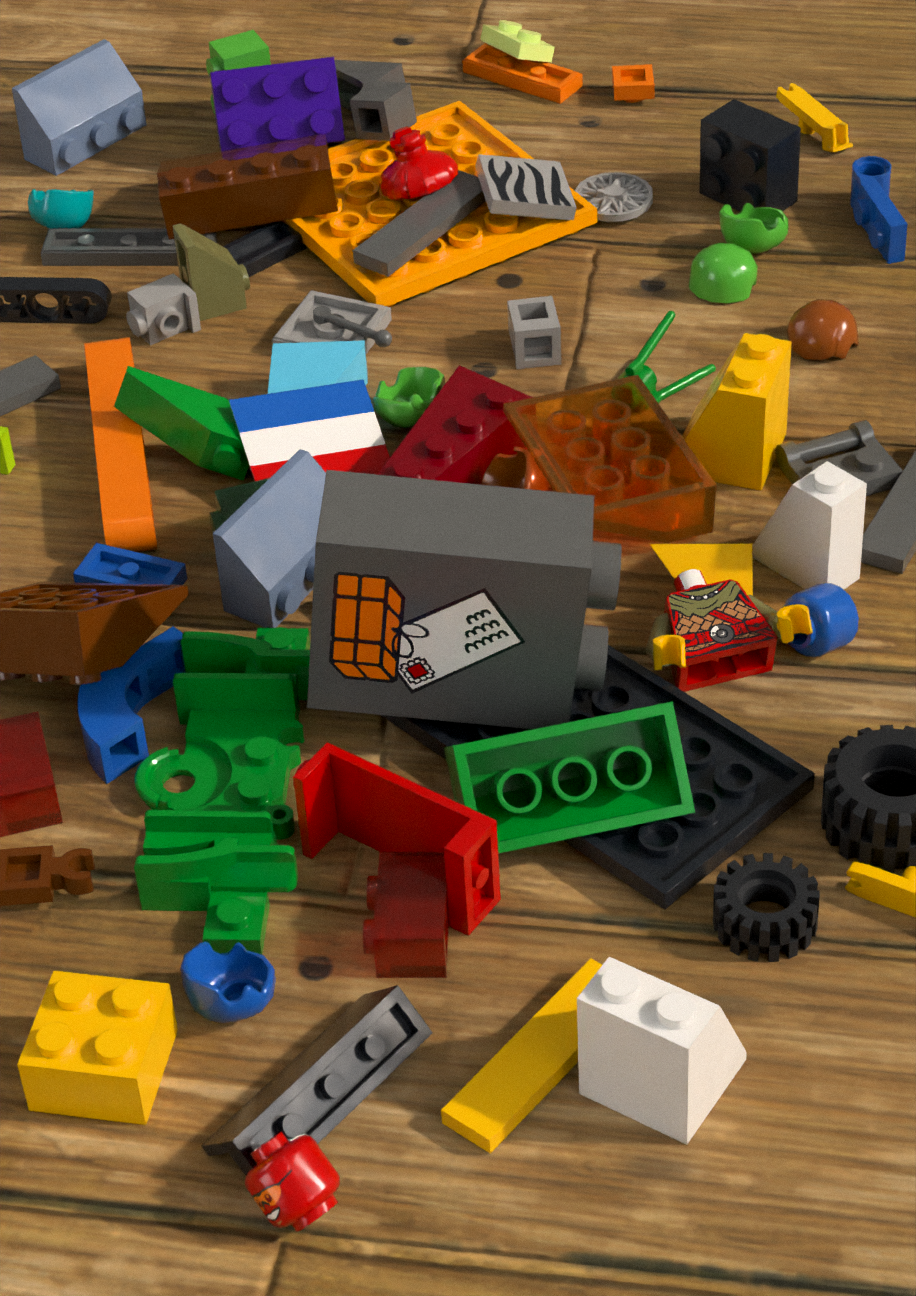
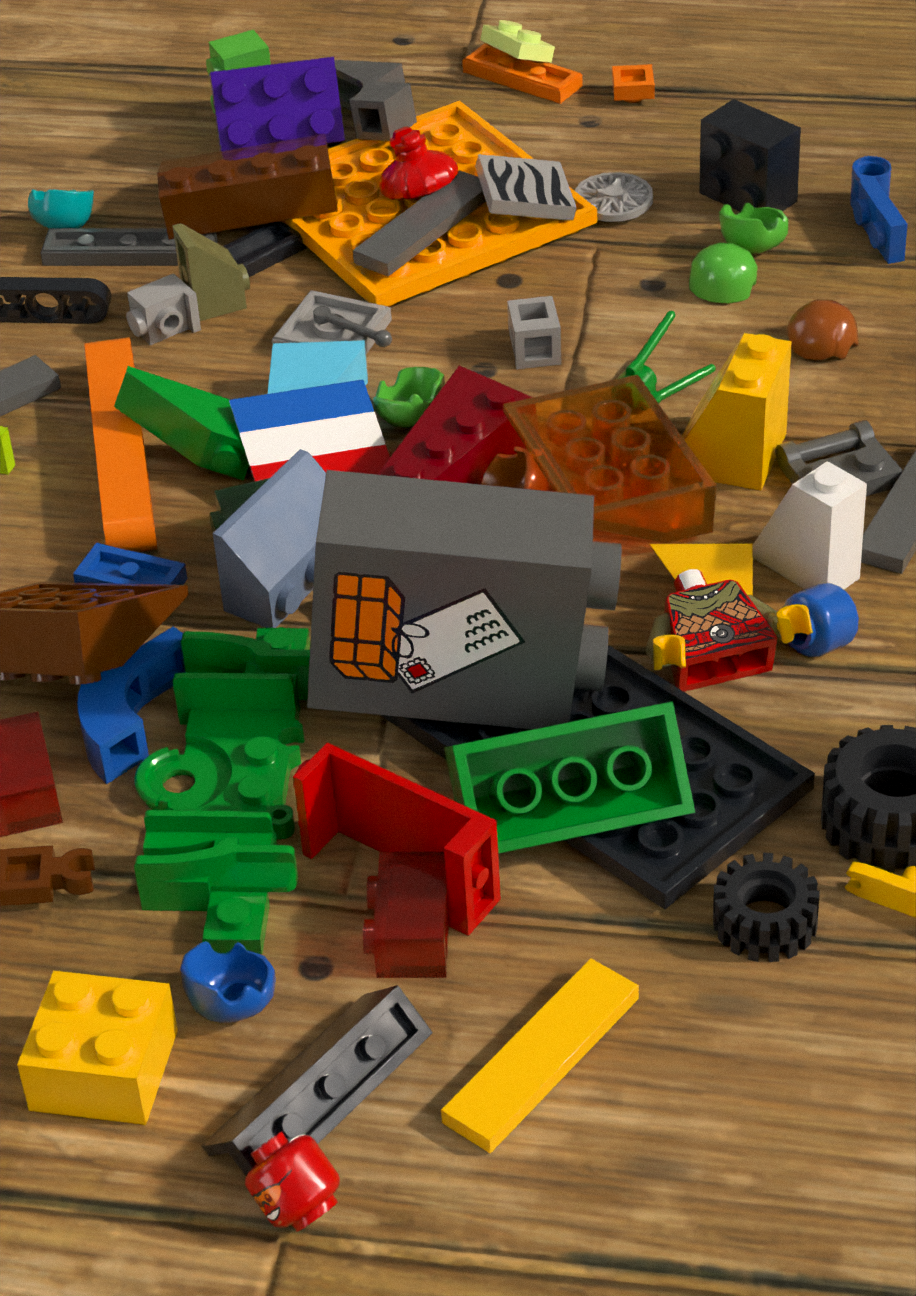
(77, 108): sand blue slope -> none
(653, 1049): white slope -> none
(815, 118): yellow piece -> none

